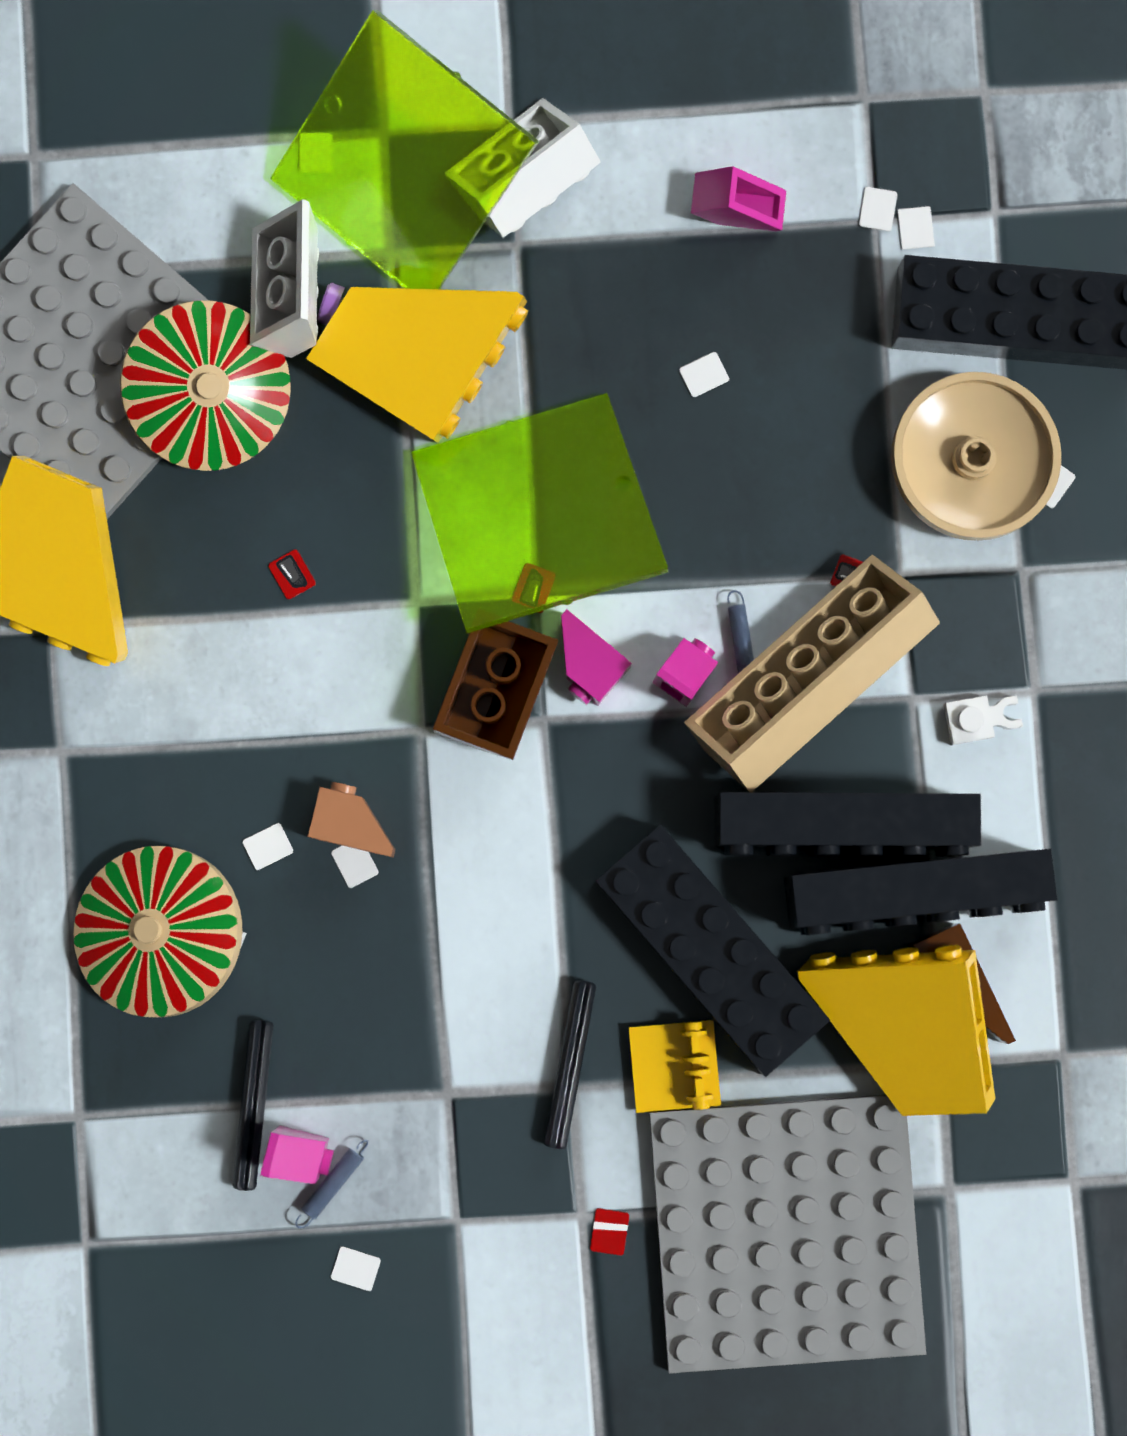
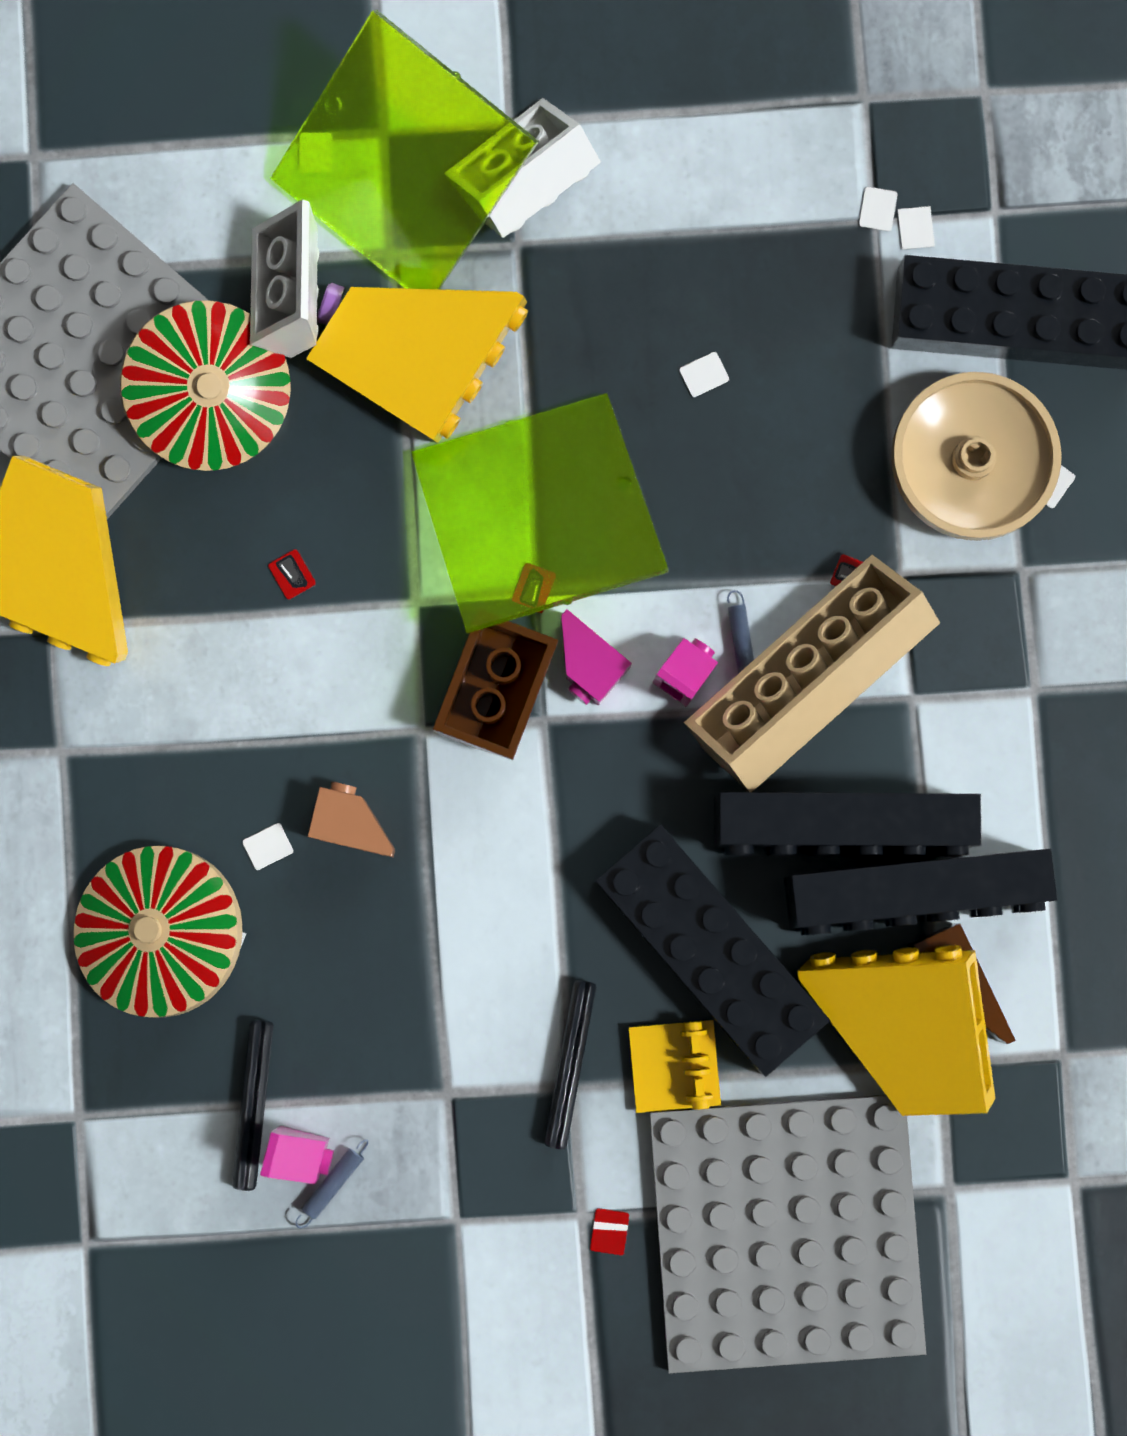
(354, 865): white sticker -> none
(355, 1268): white sticker -> none
(738, 199): dark pink slope -> none
(974, 719): white plate -> none

